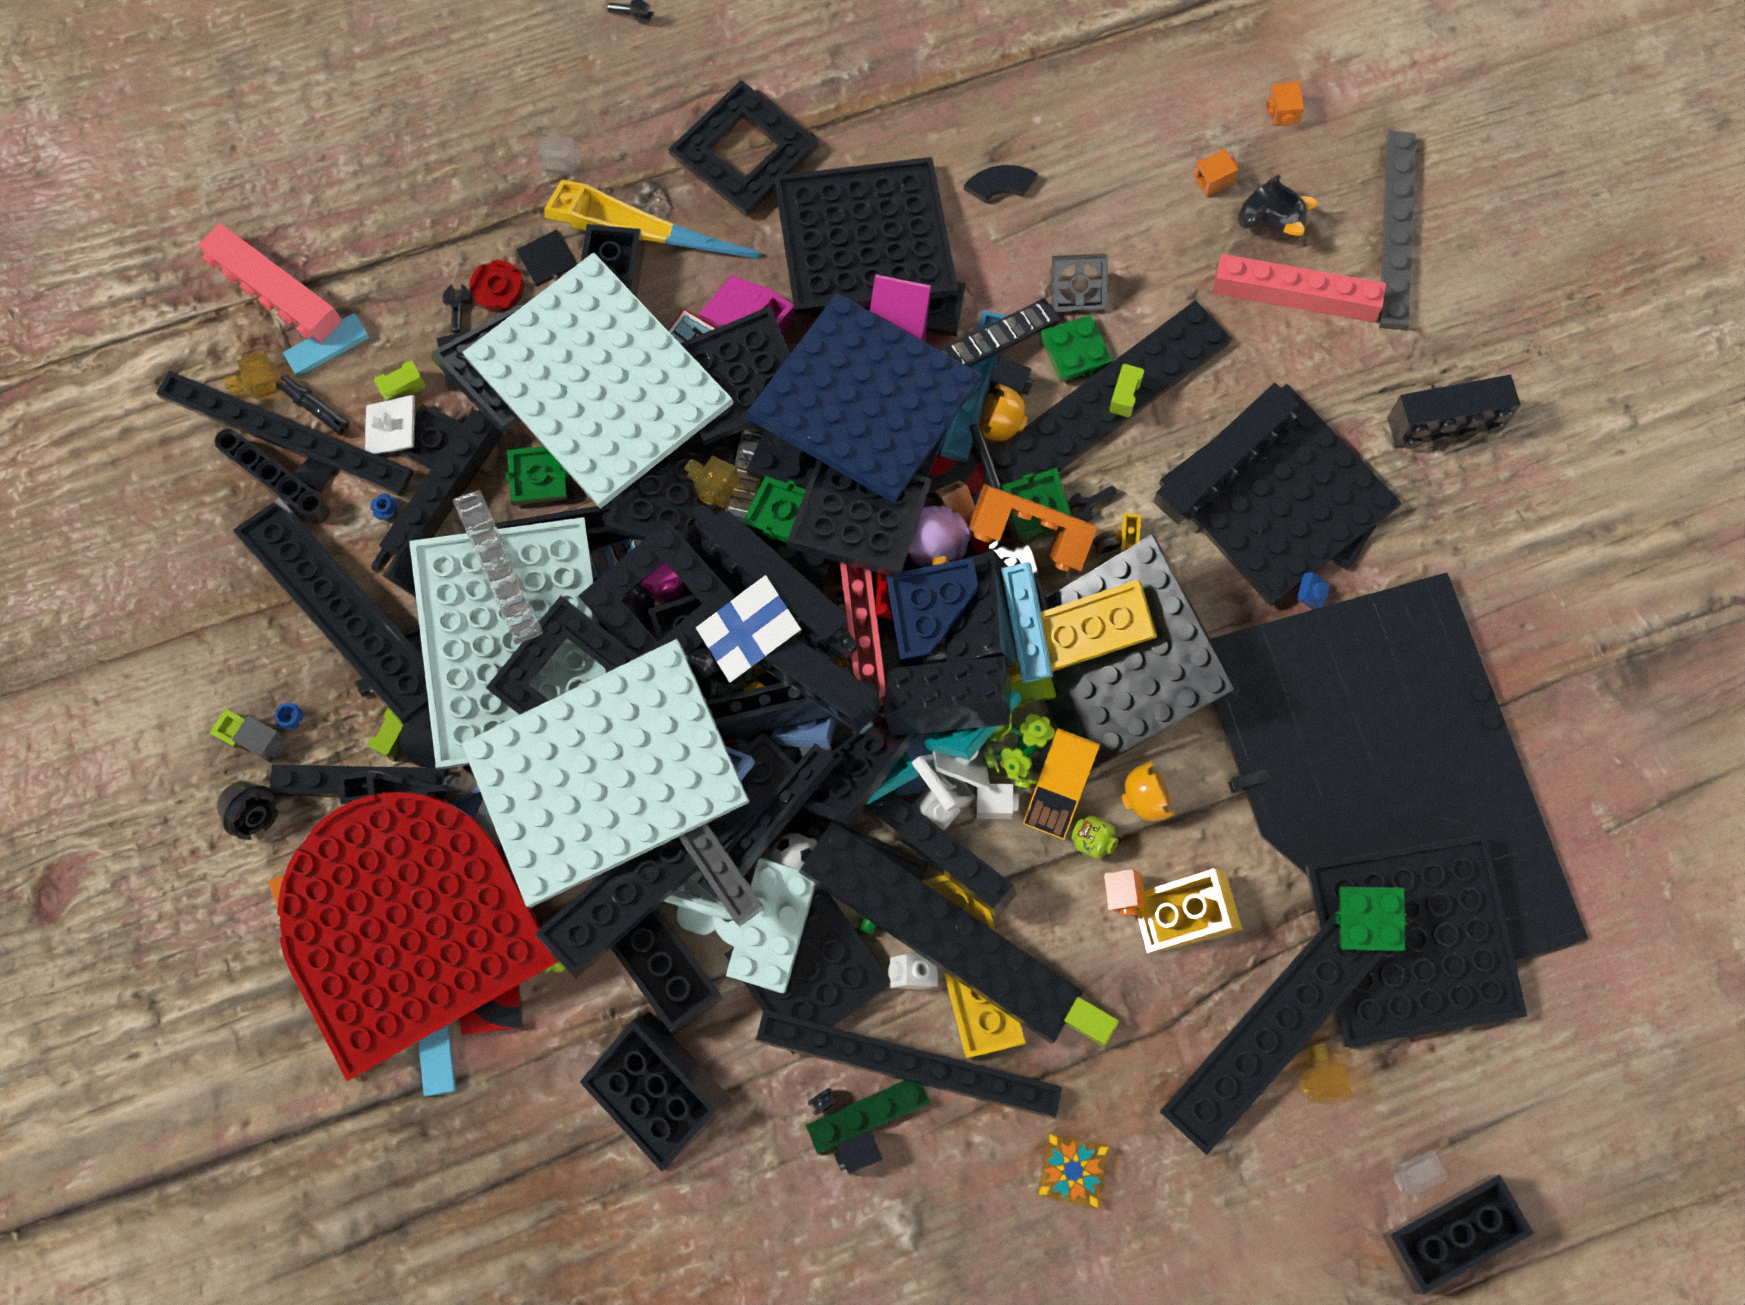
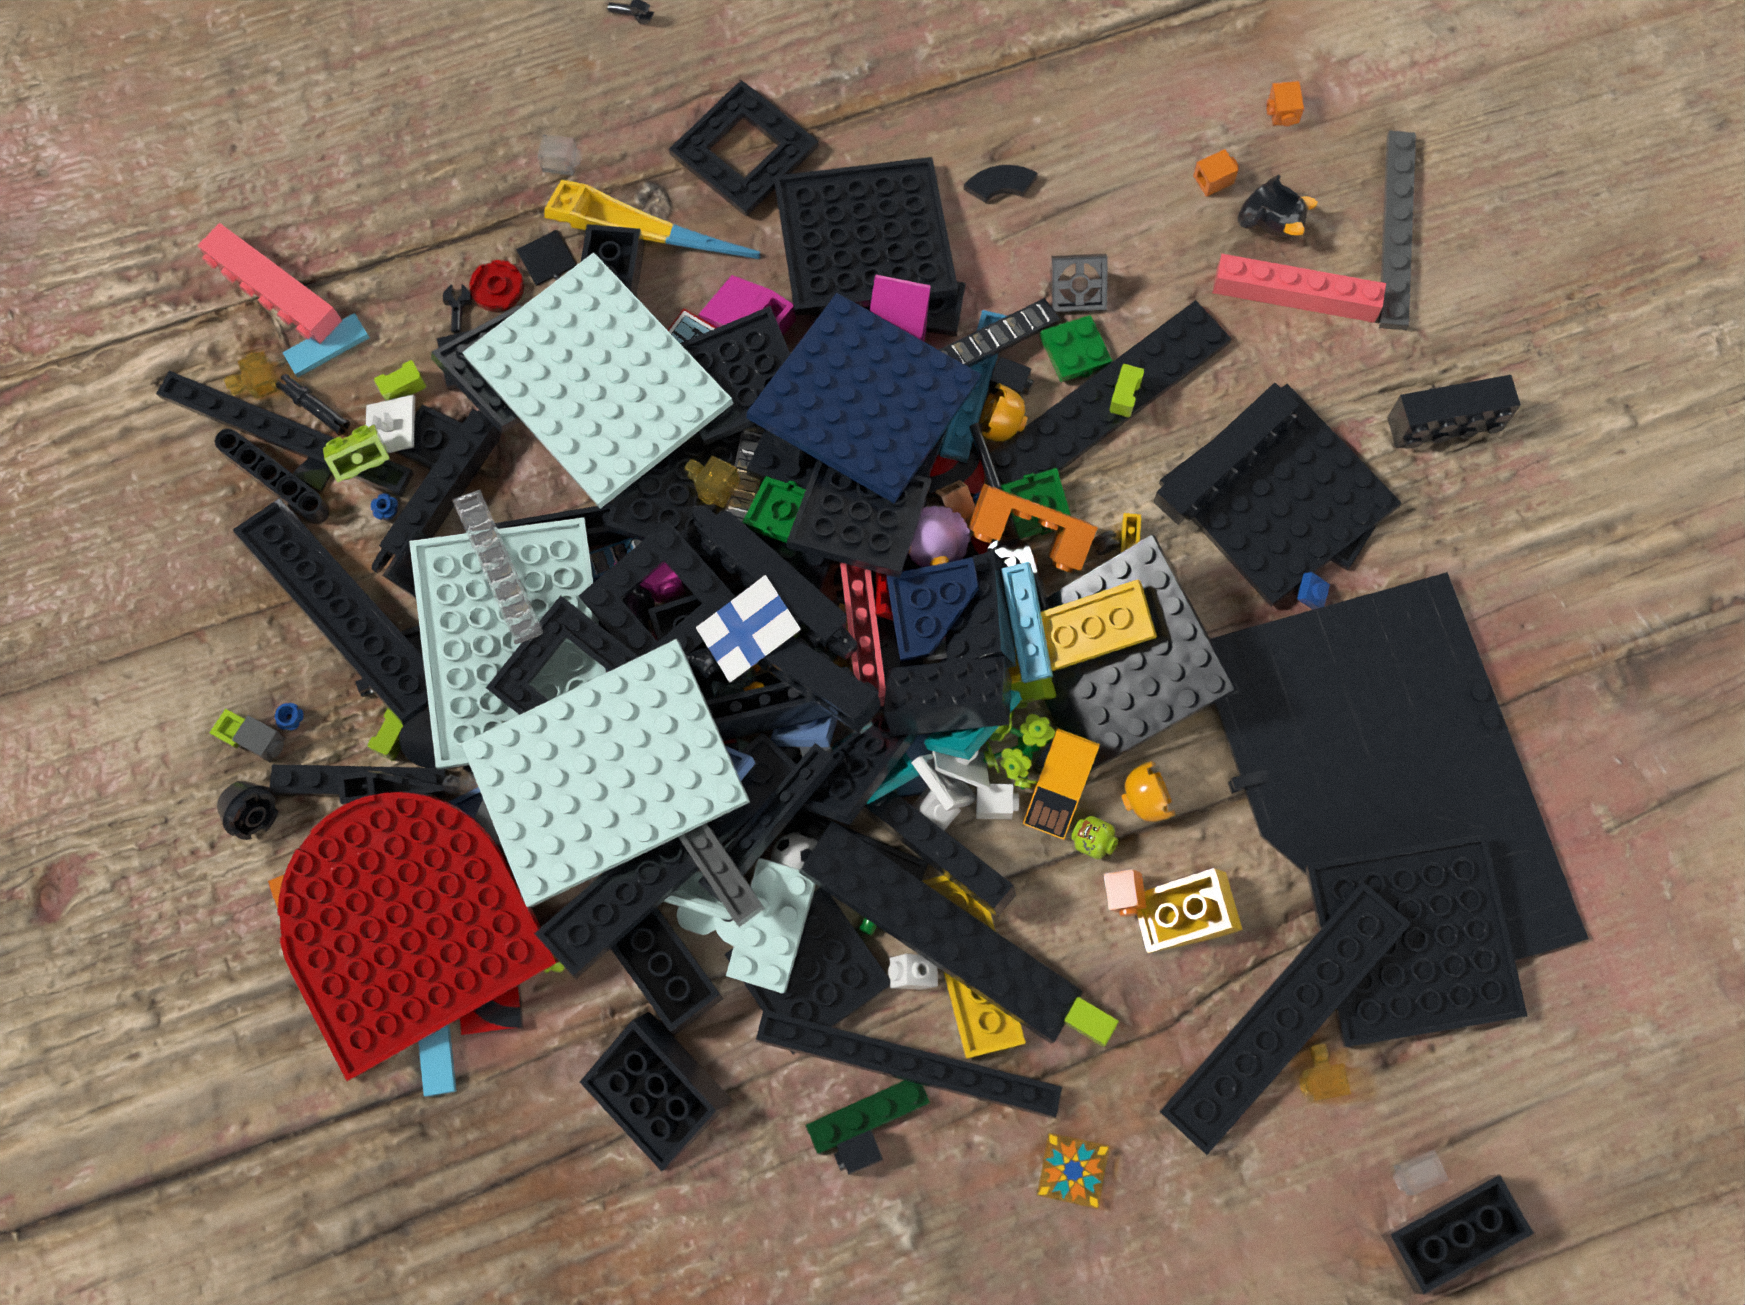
(355, 453): none -> lime brick
(535, 476): green plate -> none
(822, 1101): black bush -> none
(1091, 502): black bar -> none
(1371, 918): green plate -> none

